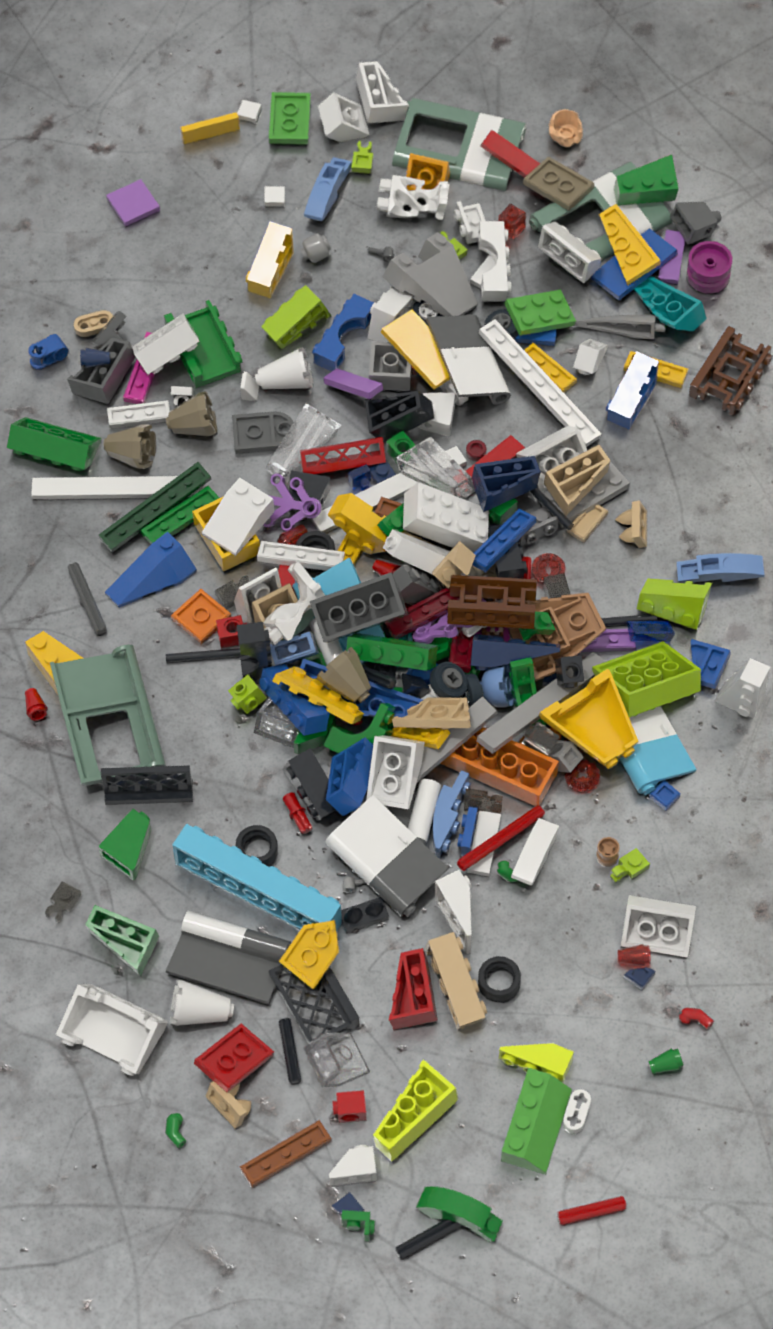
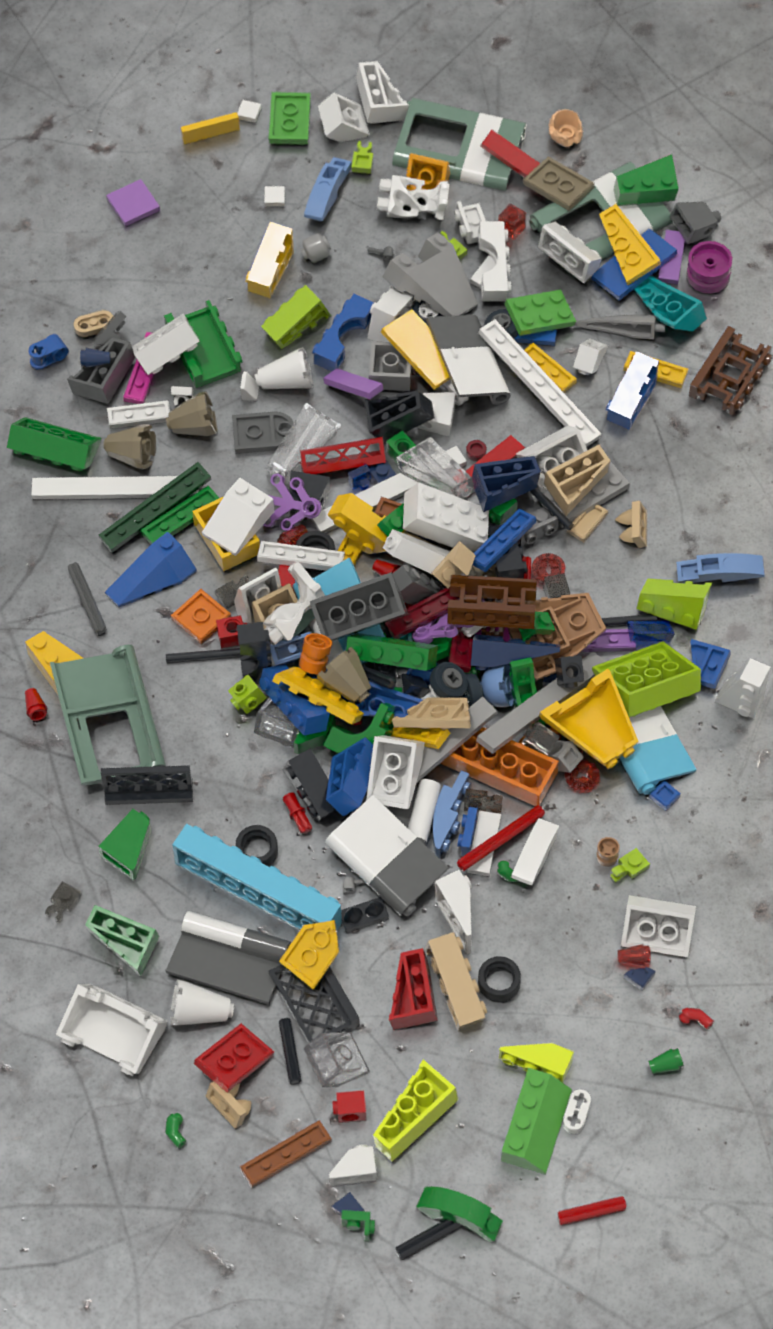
(314, 653): none -> orange wheel

